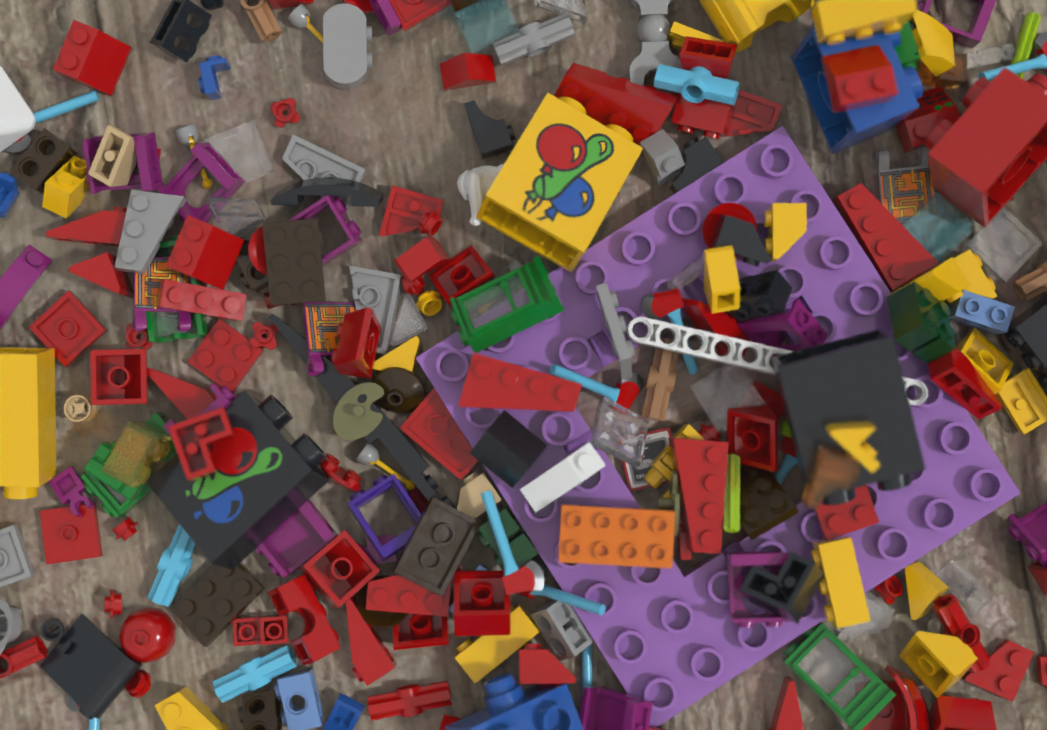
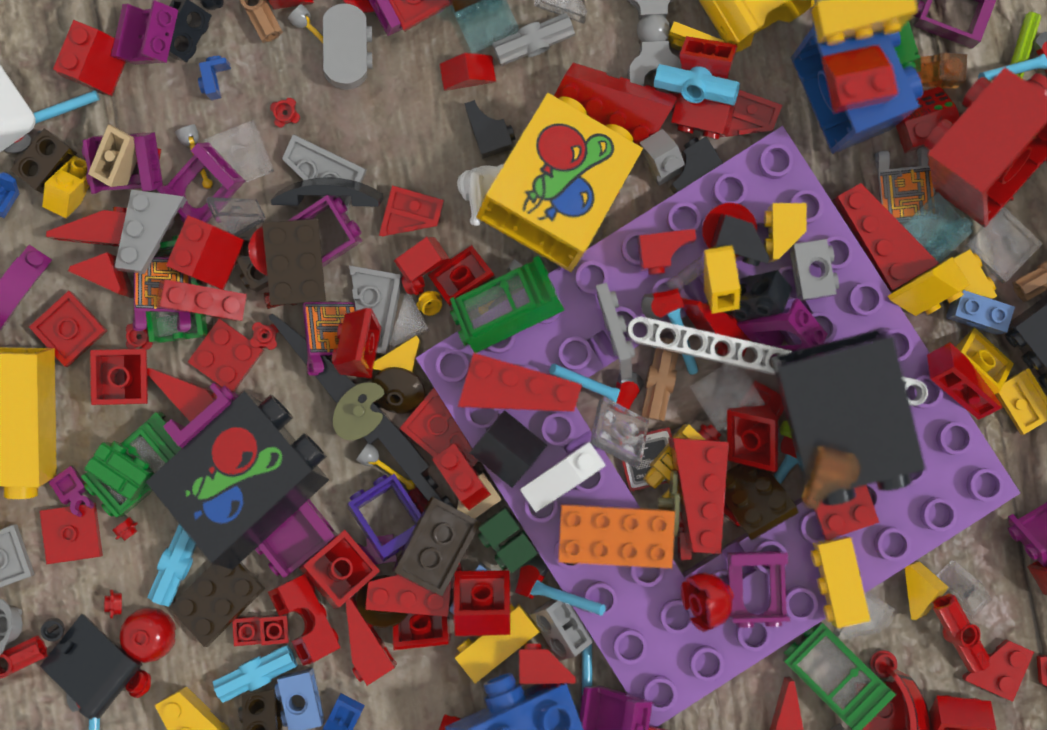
(76, 411): tan wheel -> none
(135, 452): clear yellow brick -> none
(142, 32): none -> magenta panel
(194, 438): red brick -> none
(348, 480): red dish -> none
(409, 700): red piece -> none
(430, 223): red plate -> none
(461, 476): none -> red brick
(515, 579): piece -> none
(658, 249): none -> red arch
(708, 599): none -> red cylinder
(731, 515): lime axle -> none
(786, 593): black brick -> none
(806, 285): none -> light grey brick
(851, 436): yellow slope -> none
(879, 661): none -> red plate
(890, 589): red plate -> none
(921, 322): dark green piece -> none
(933, 43): yellow slope -> none
(937, 660): yellow slope -> none
(990, 55): clear axle -> none

